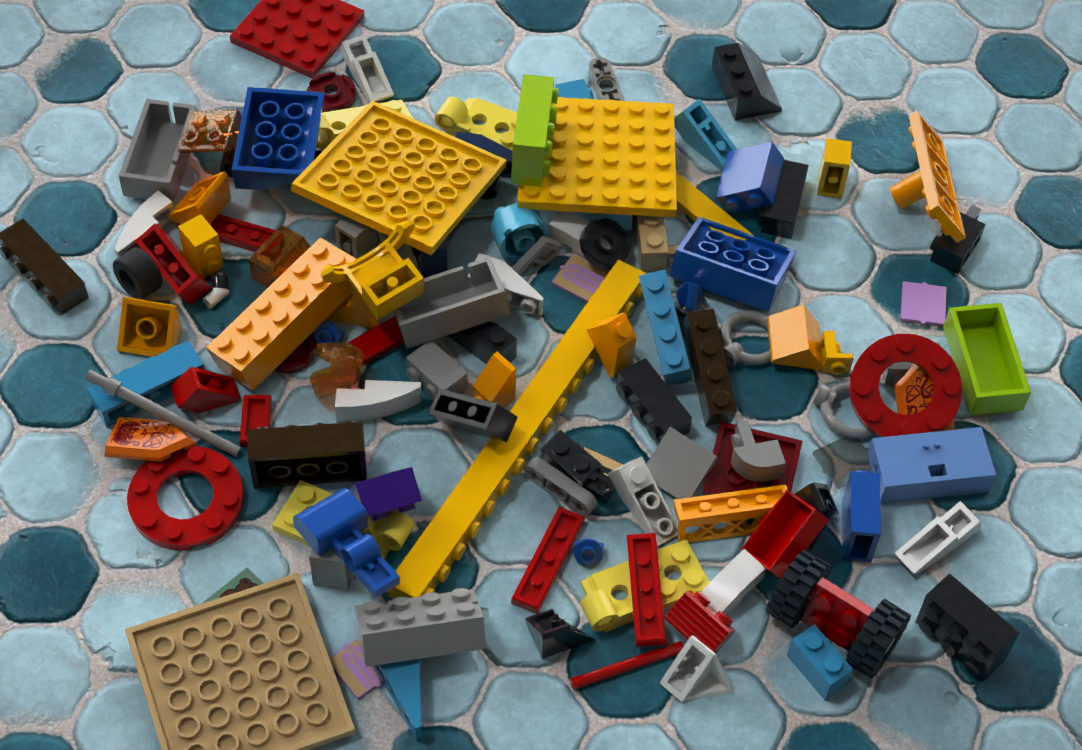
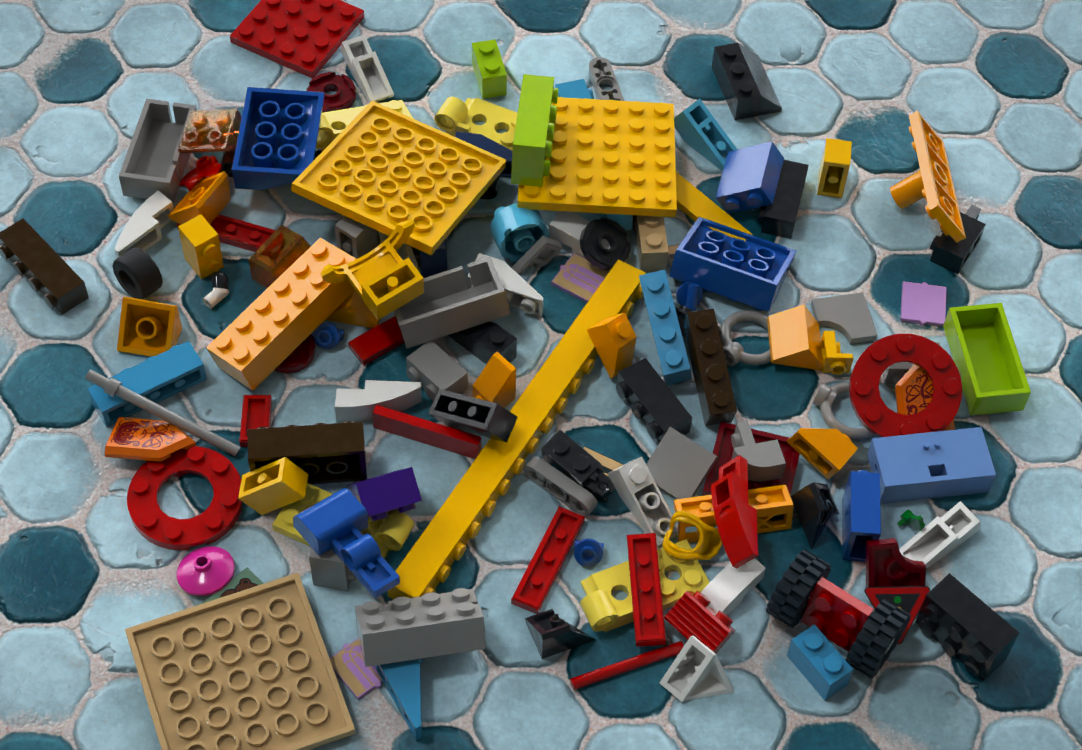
(173, 264): red brick -> none
(204, 390): red slope -> none
(205, 167): none -> red plate
(205, 571): none -> dark pink dish
(273, 486): none -> yellow brick
(344, 368): clear orange helmet -> none
(426, 432): none -> red tile
(489, 69): none -> lime brick
(708, 543): none -> yellow piece
(733, 514): none -> red slope
(784, 533): red container -> none
(823, 448): none -> light orange slope
(846, 314): none -> light grey tile
(889, 567): none -> dark red tile
(905, 597): none -> piece
(909, 518): none -> green piece

